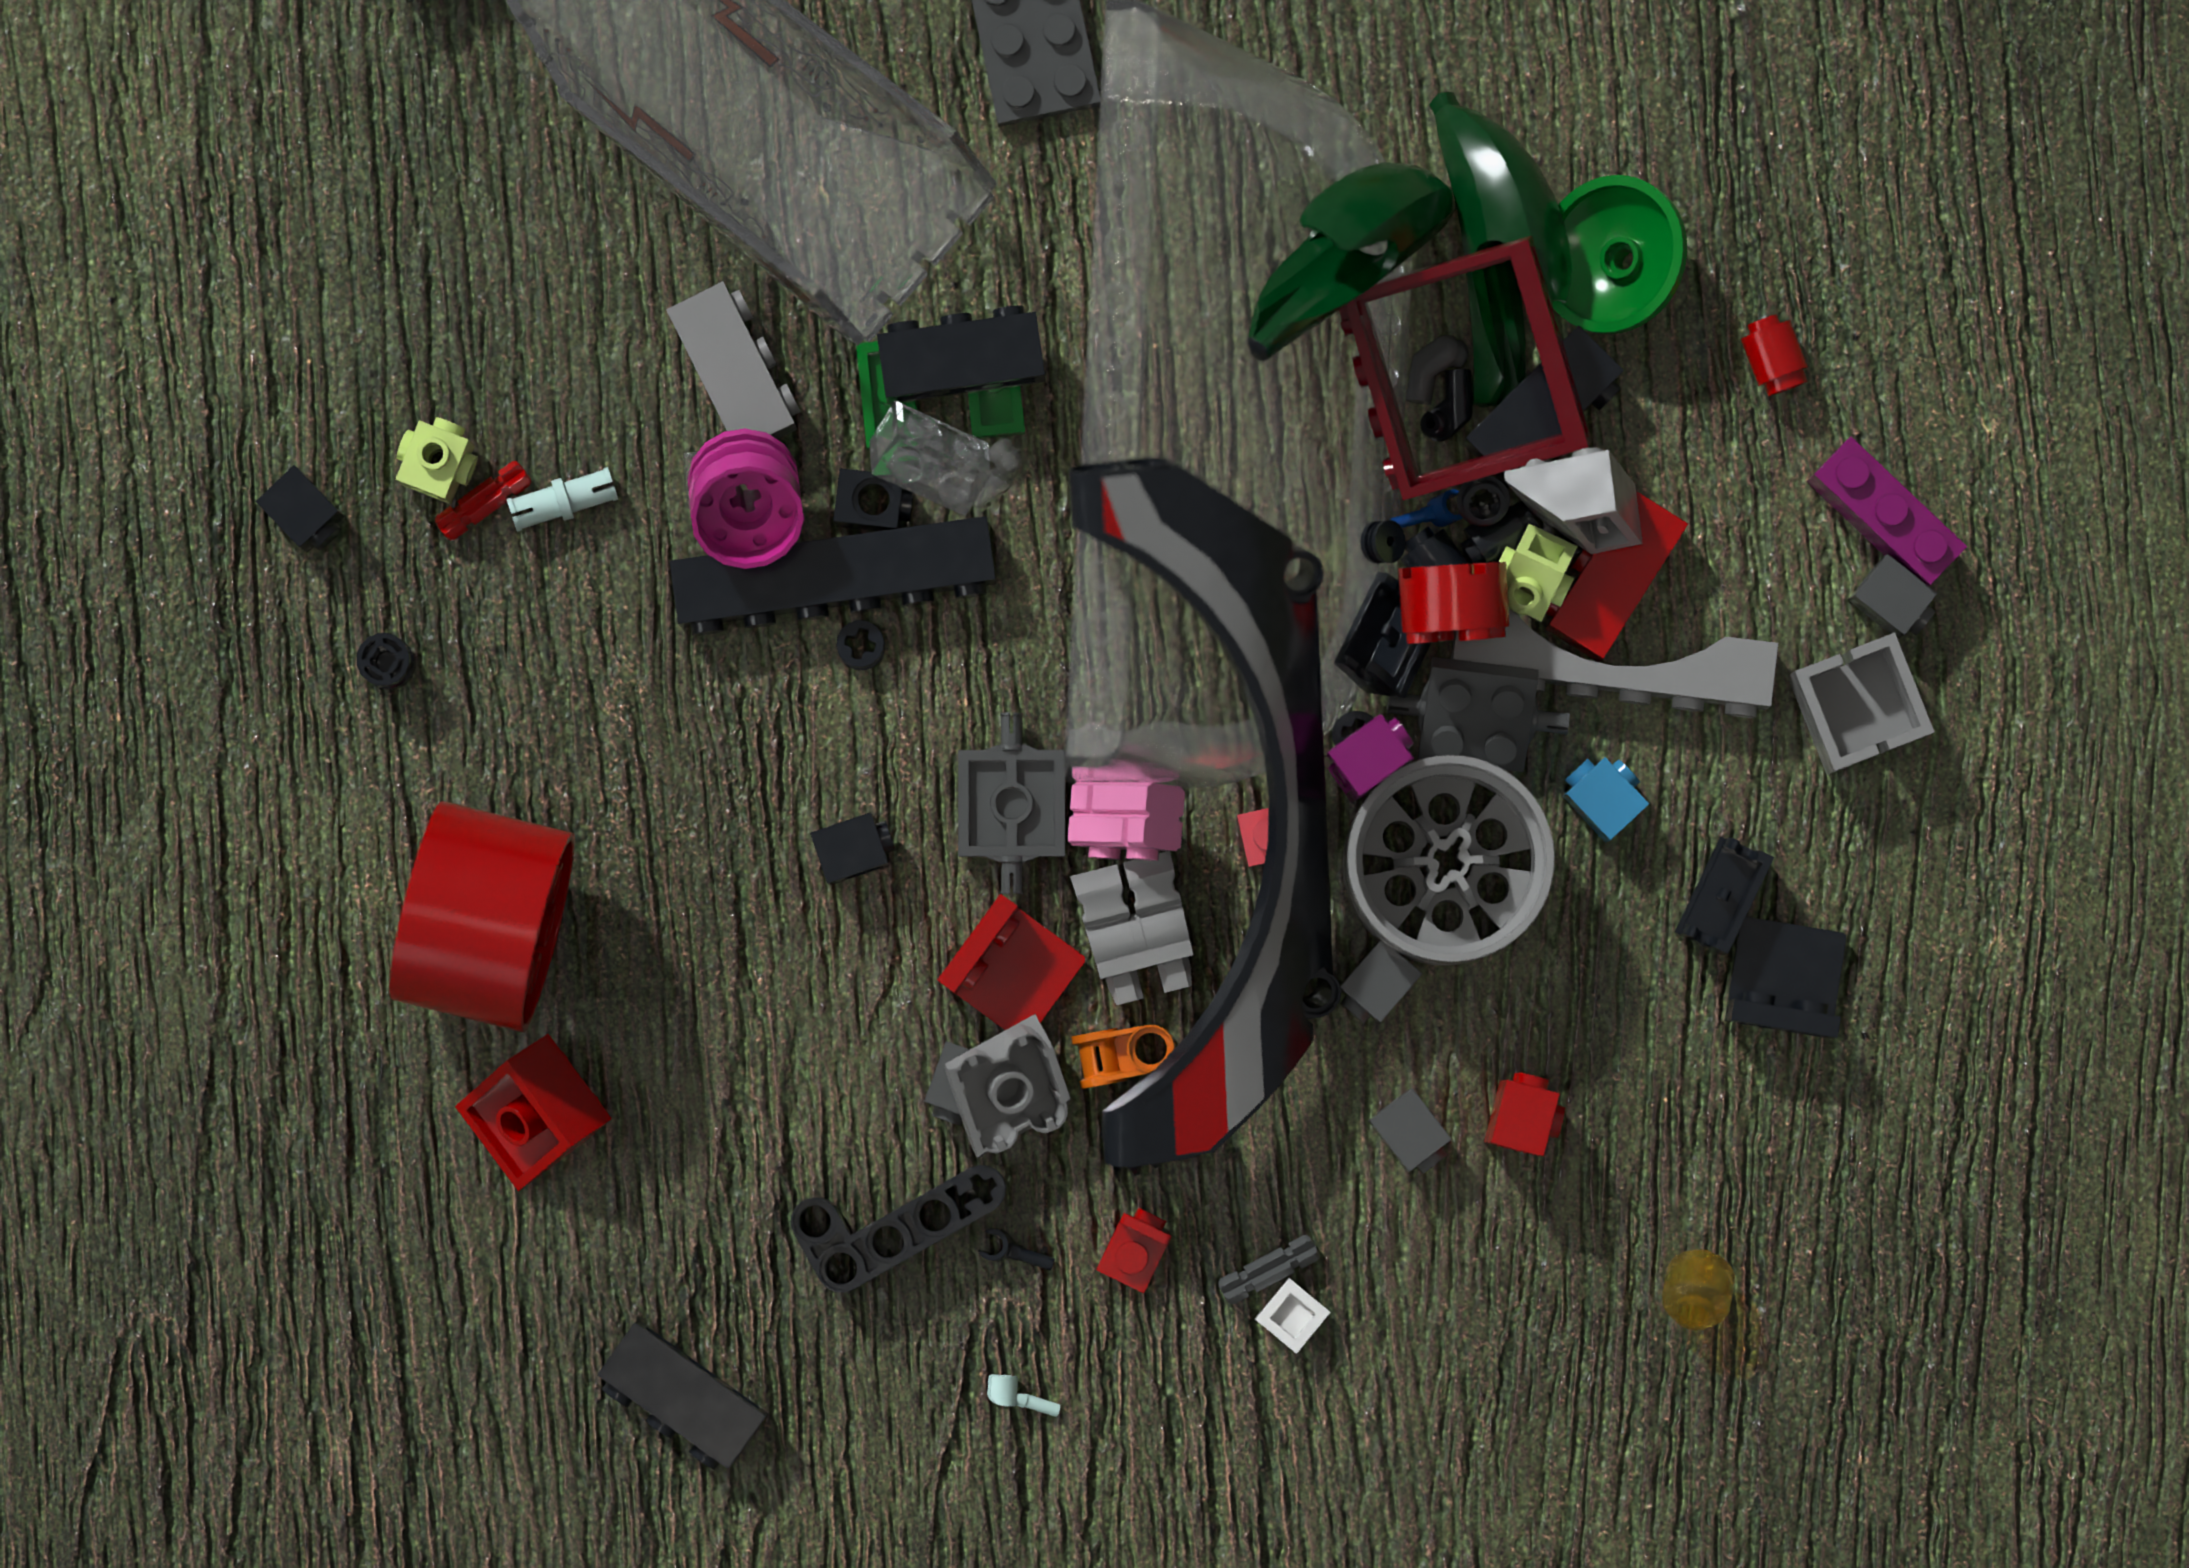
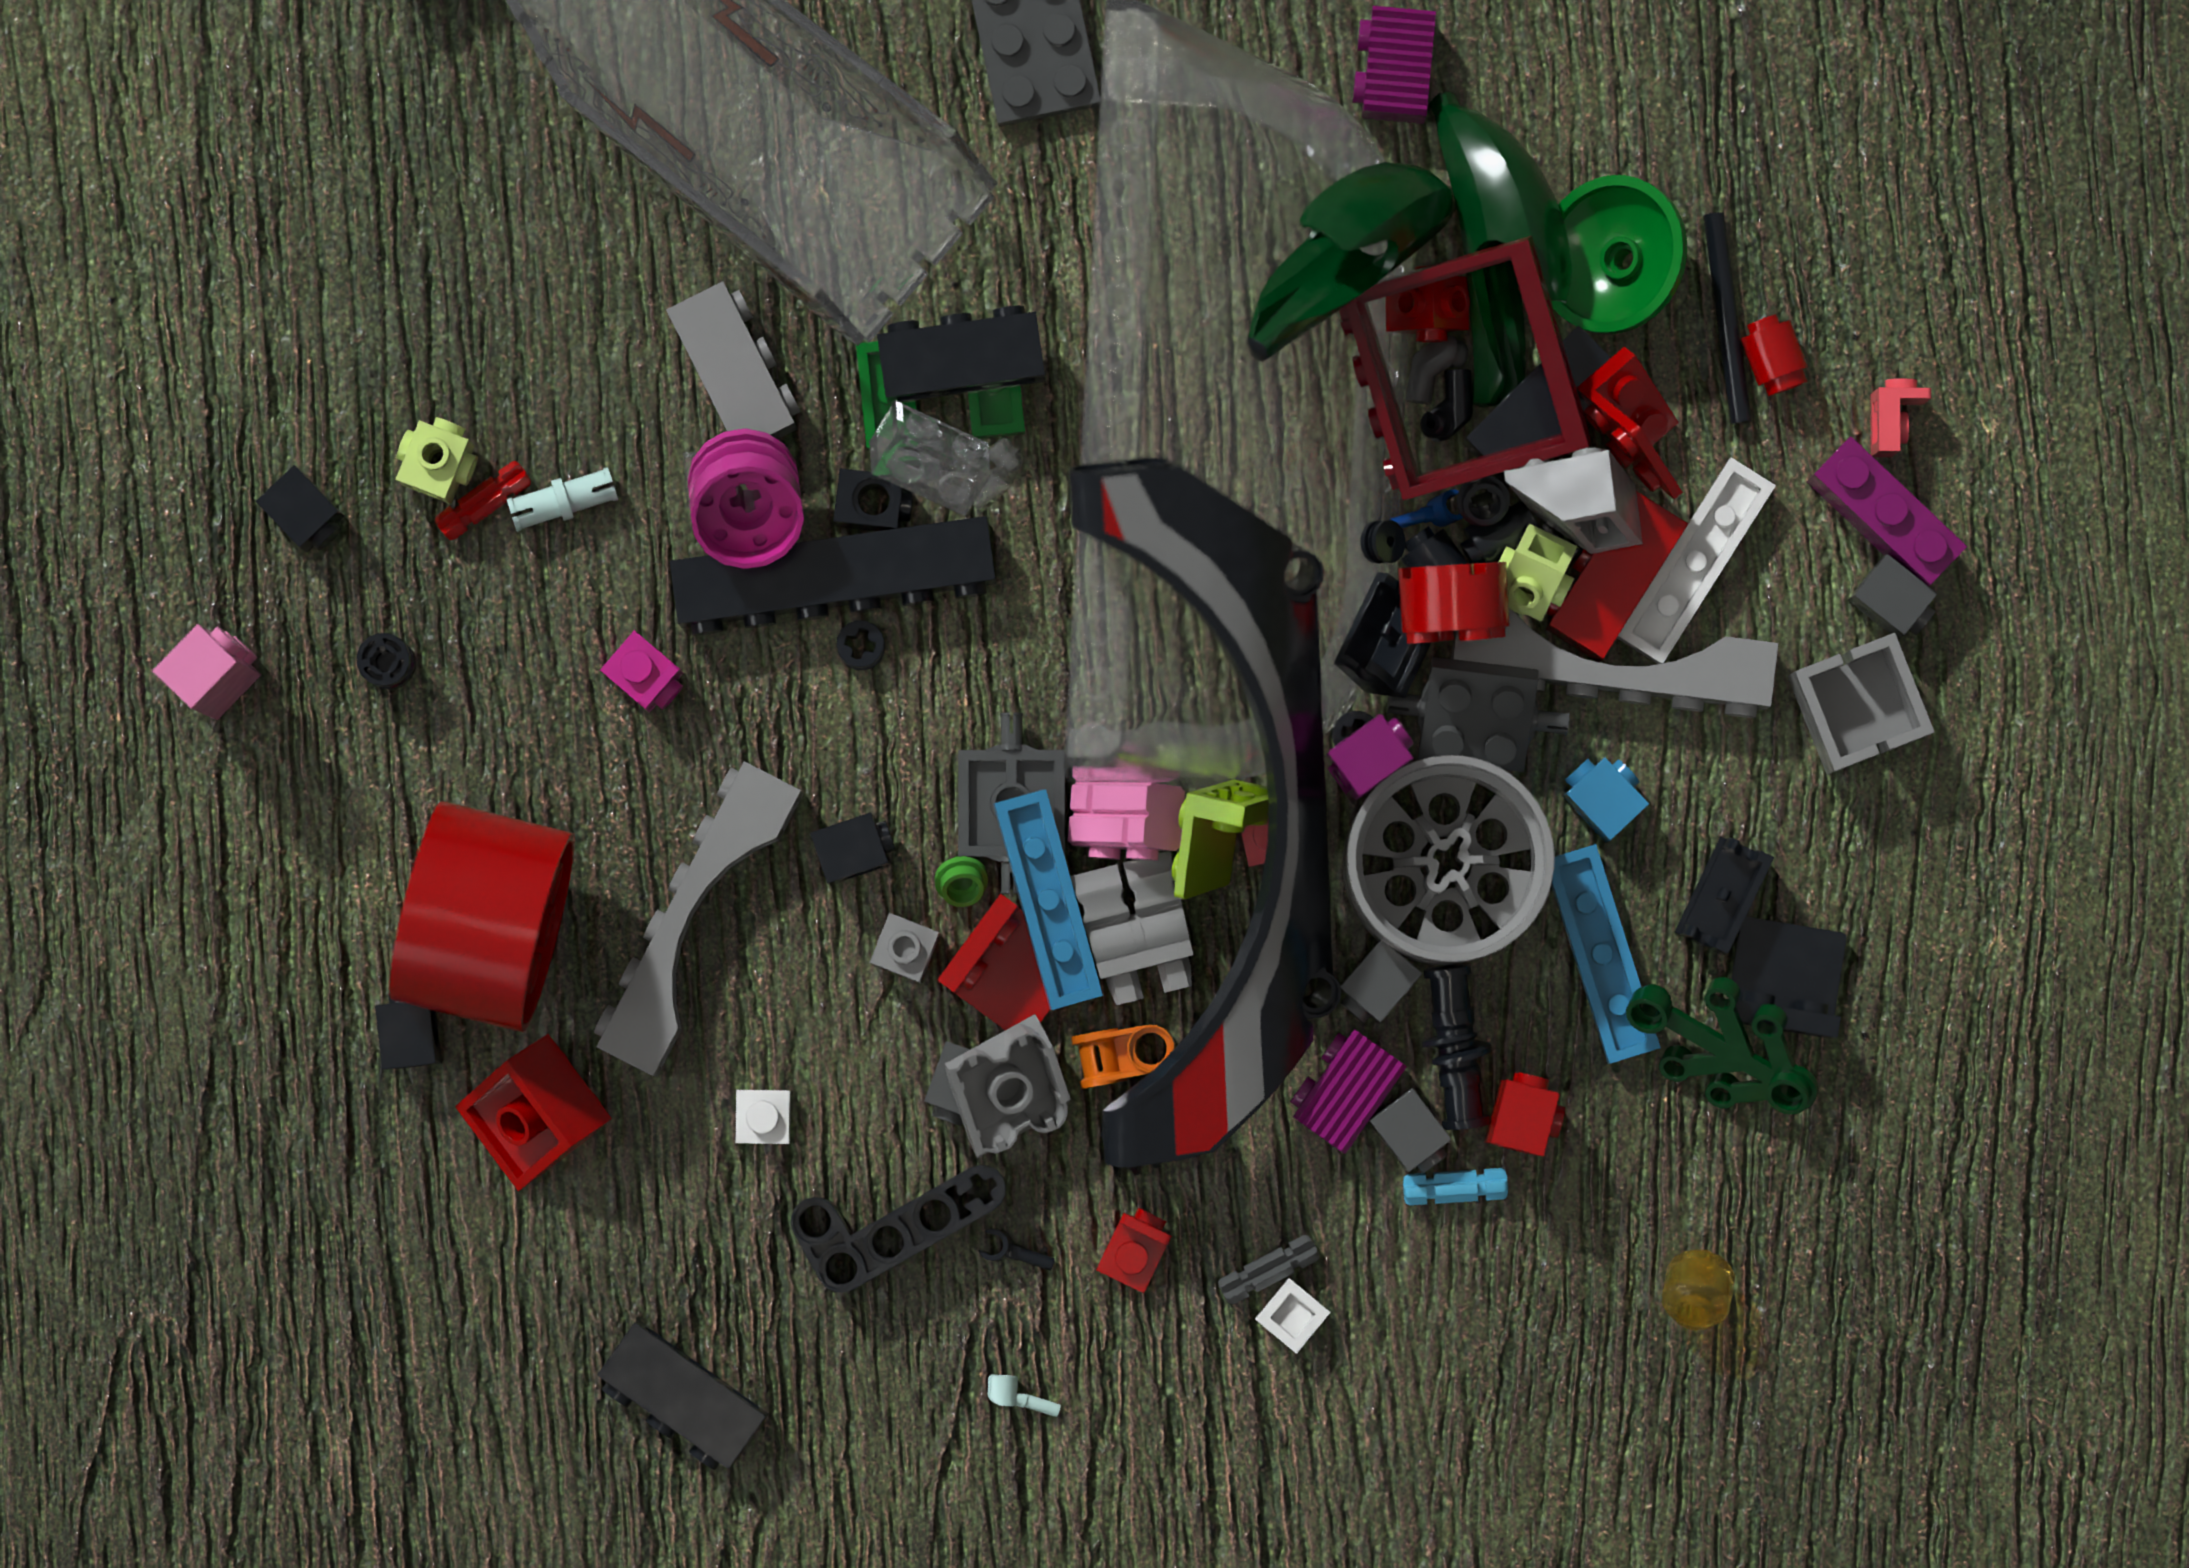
(209, 670): none -> bright pink brick
(407, 1035): none -> black brick
(644, 673): none -> dark pink bracket
(647, 1017): none -> light grey arch
(763, 1116): none -> white plate
(905, 948): none -> light grey brick
(961, 891): none -> bright green plate
(1047, 899): none -> dark azure plate
(1209, 831): none -> lime bracket
(1347, 1090): none -> magenta brick
(1396, 64): none -> magenta brick
(1436, 310): none -> red brick
(1455, 1186): none -> medium azure axle
(1457, 1048): none -> black piece
(1600, 950): none -> dark azure plate
(1633, 416): none -> red bracket
(1696, 561): none -> white plate
(1727, 318): none -> black bar
(1780, 1081): none -> dark green plant
(1888, 424): none -> coral bracket

